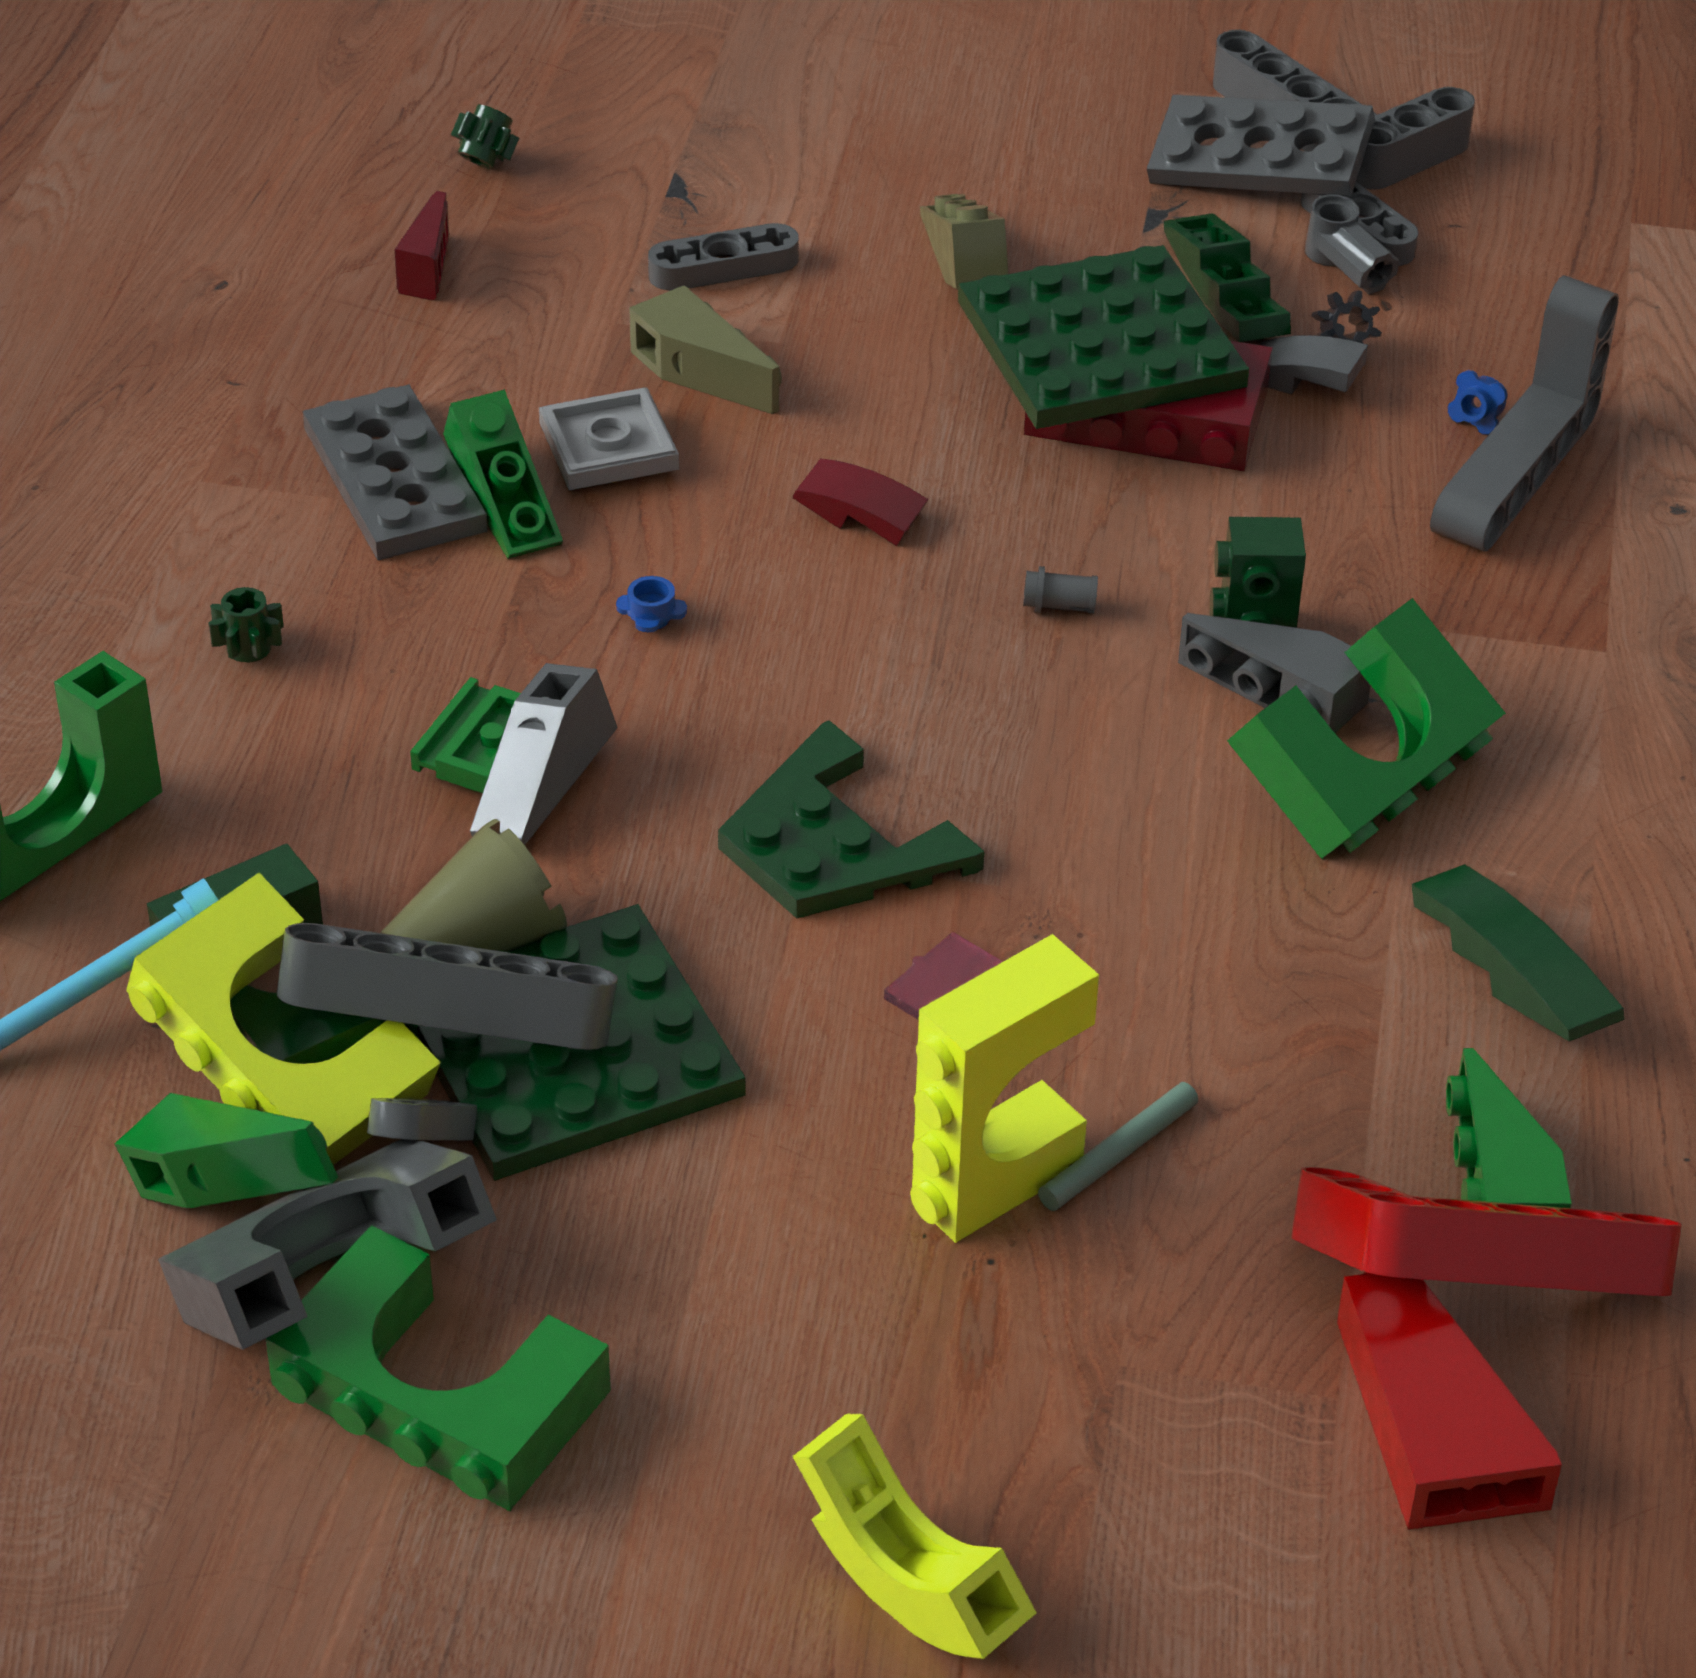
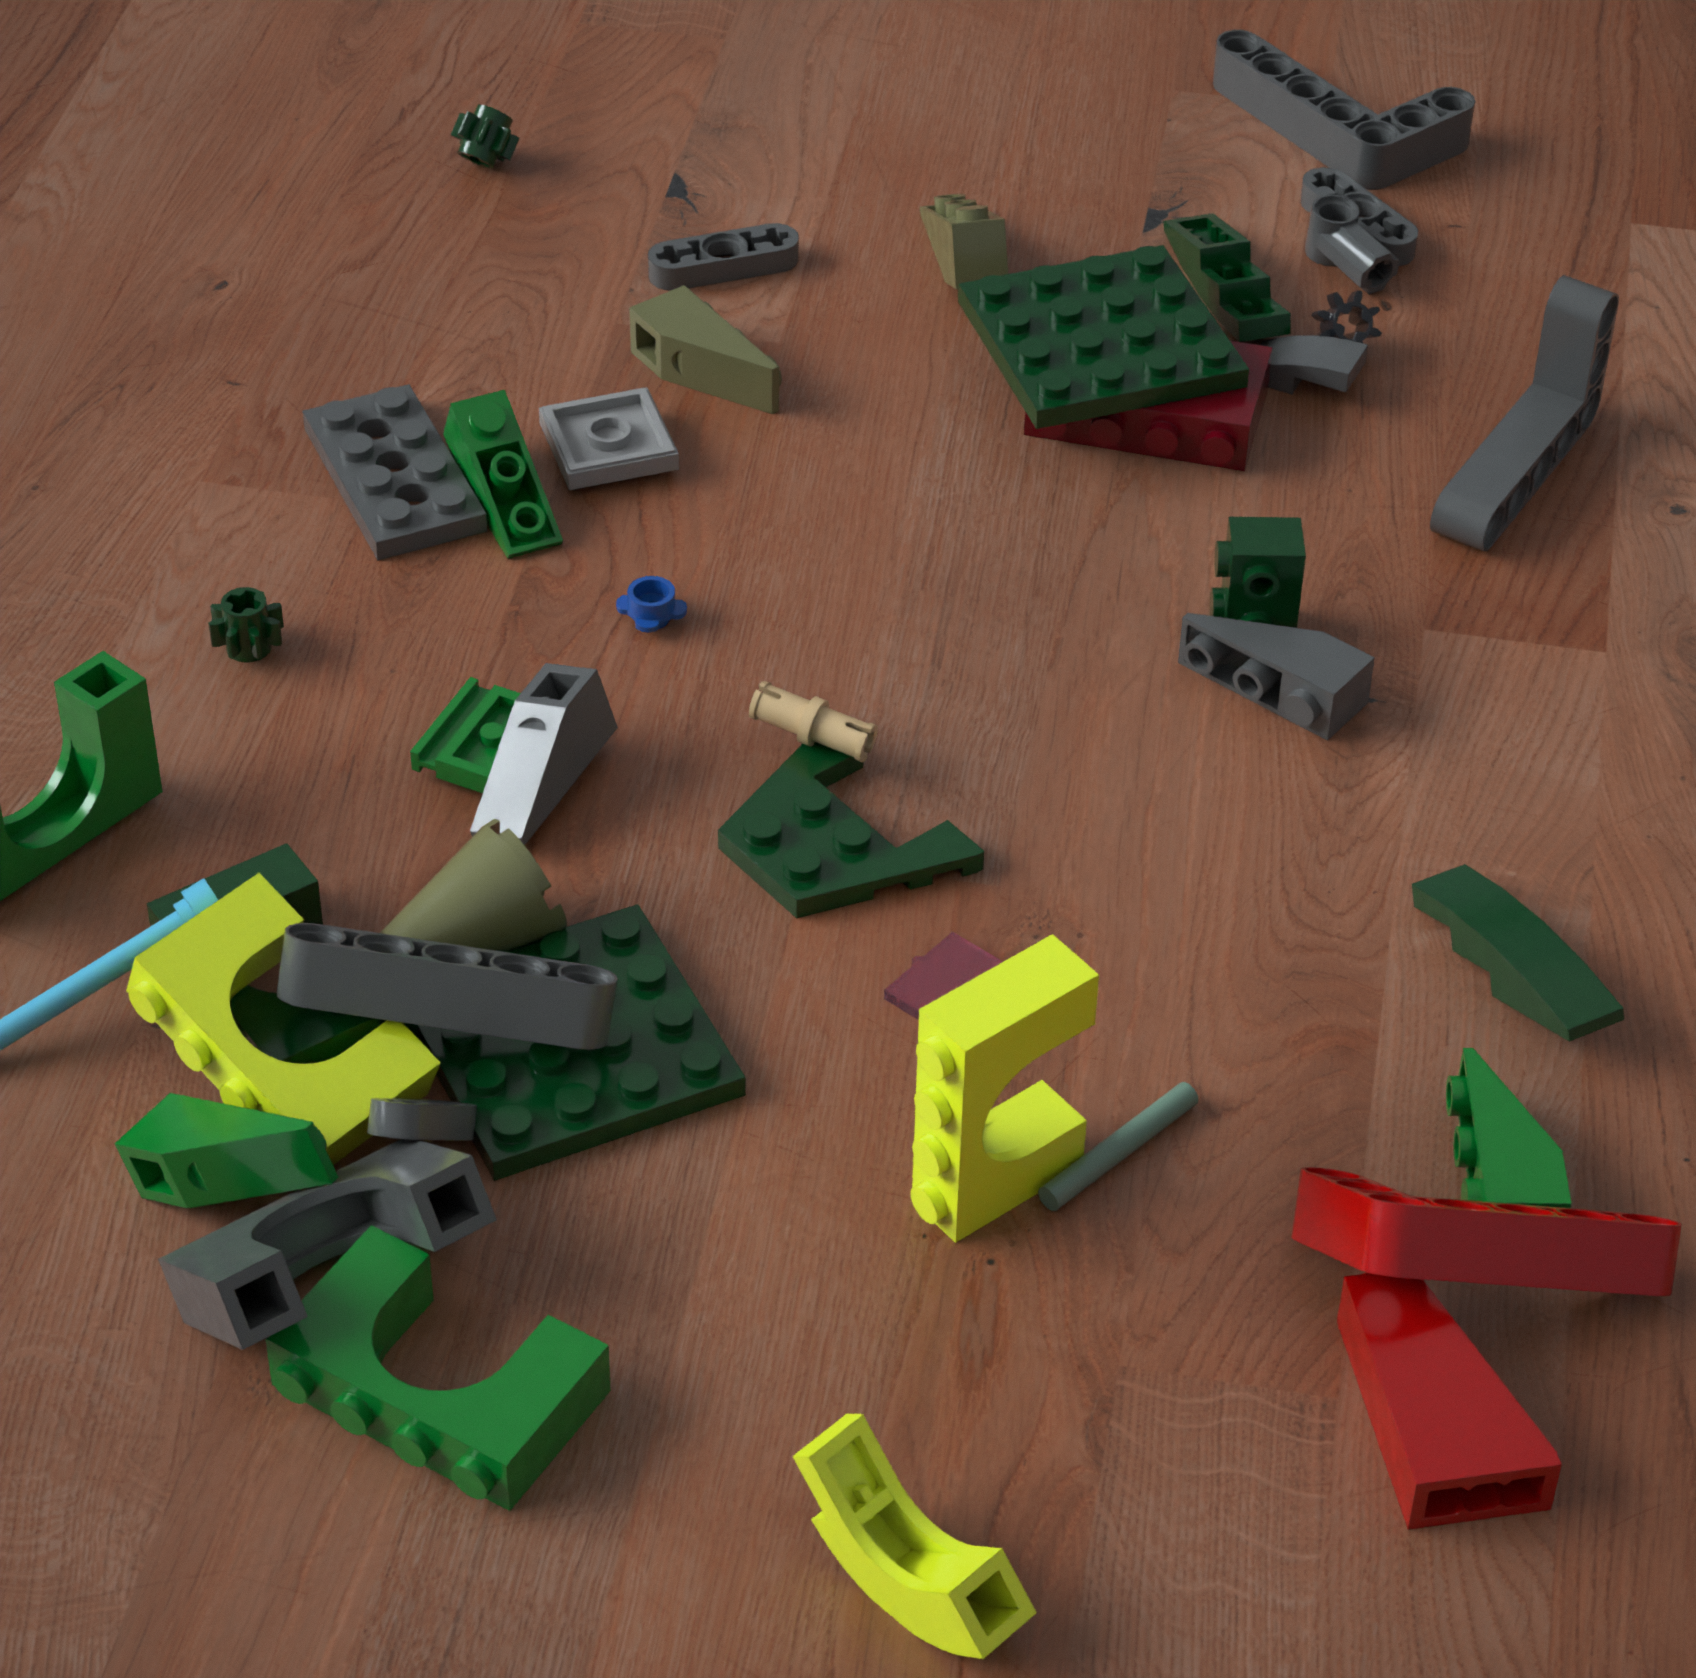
(423, 250): dark red slope -> none
(813, 721): none -> tan pin
(846, 490): dark red slope -> none
(1060, 591): dark grey pin -> none
(1280, 163): dark grey plate -> none
(1336, 791): green arch -> none
(1489, 392): blue plate -> none

